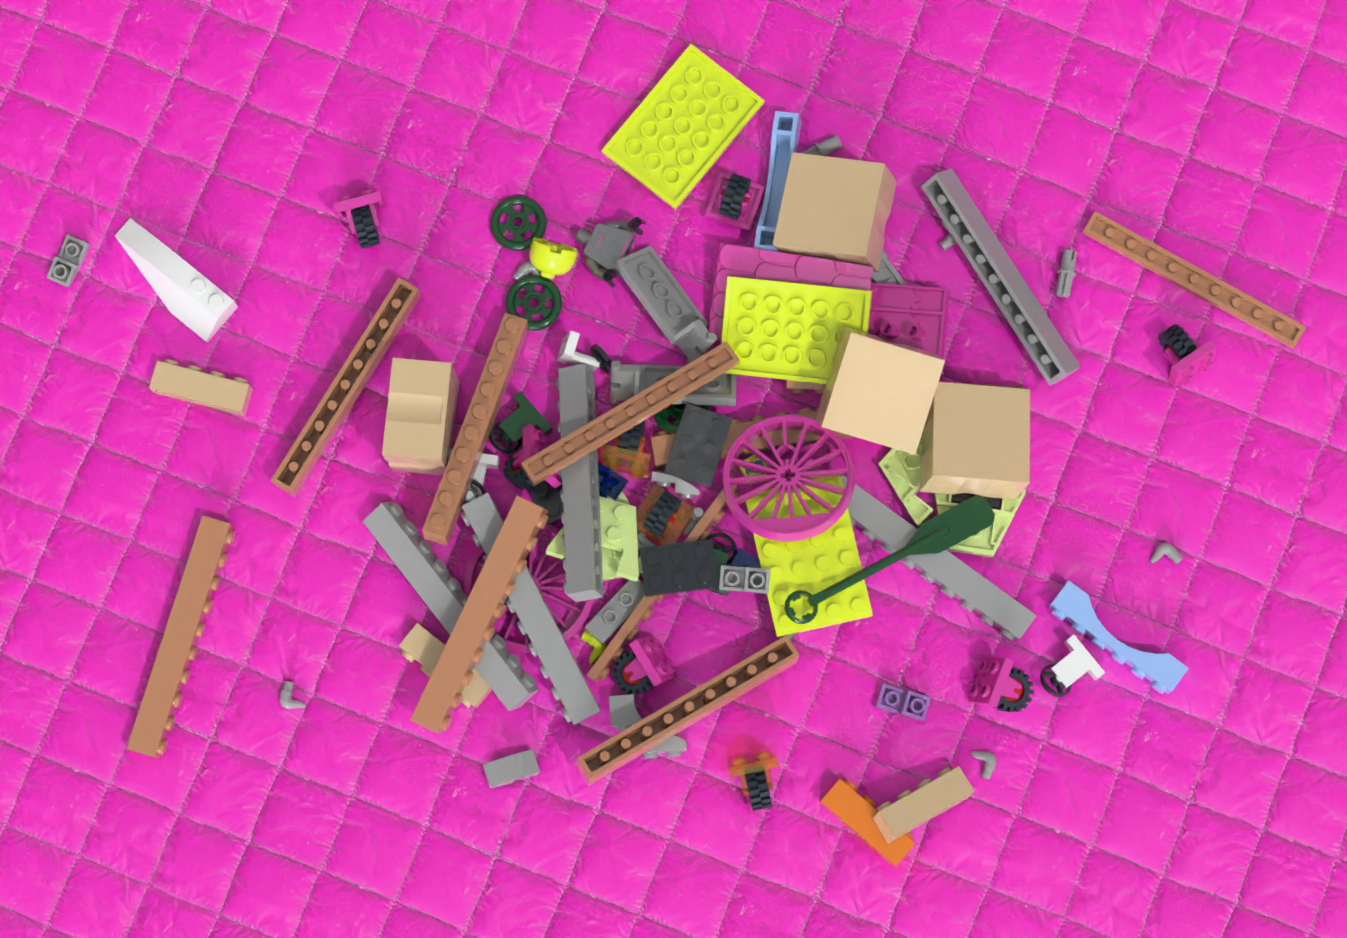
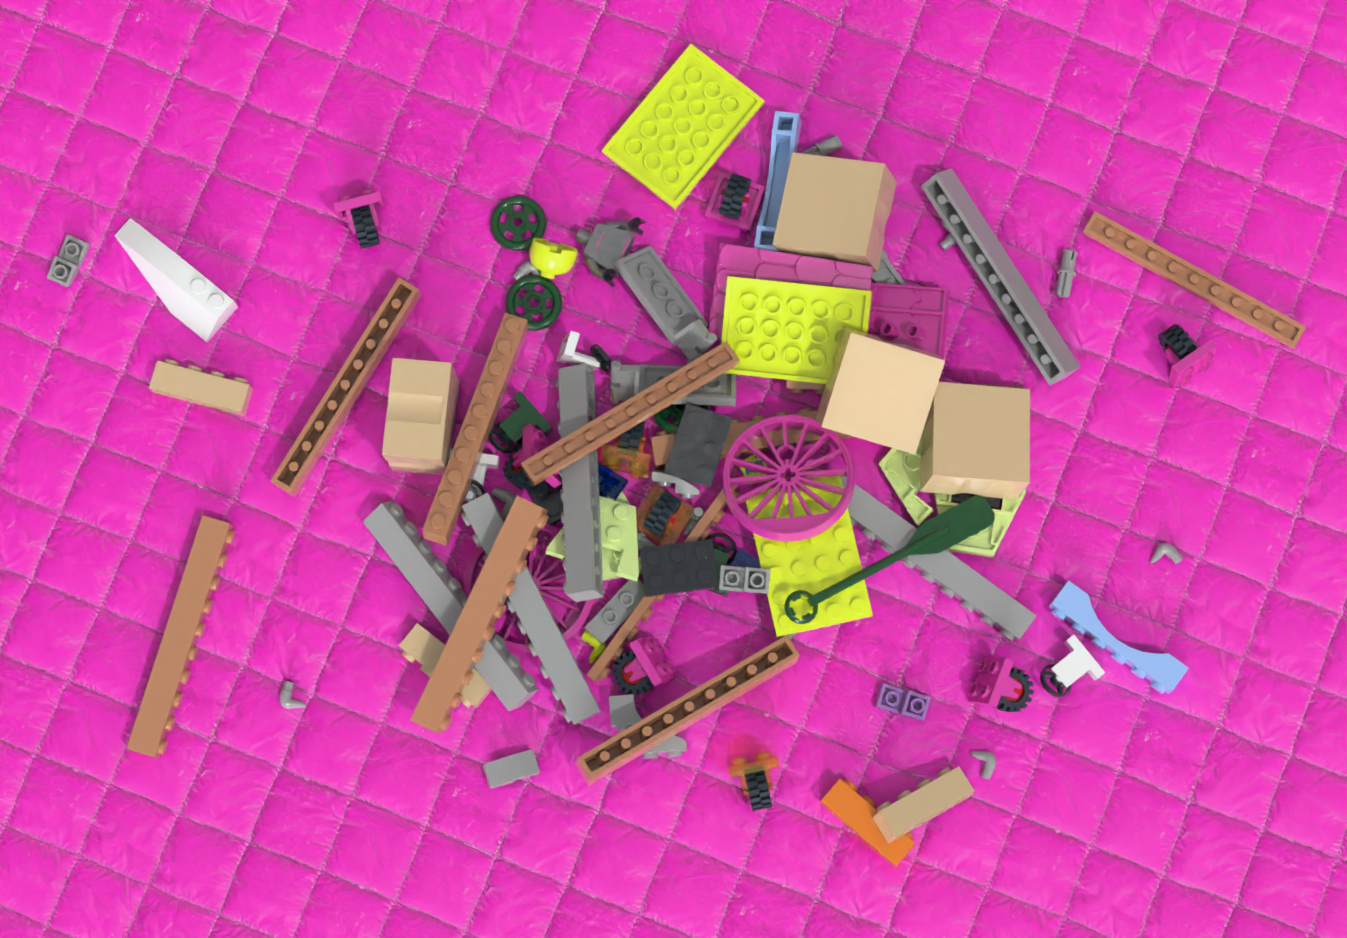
(506, 497): none -> light grey animal

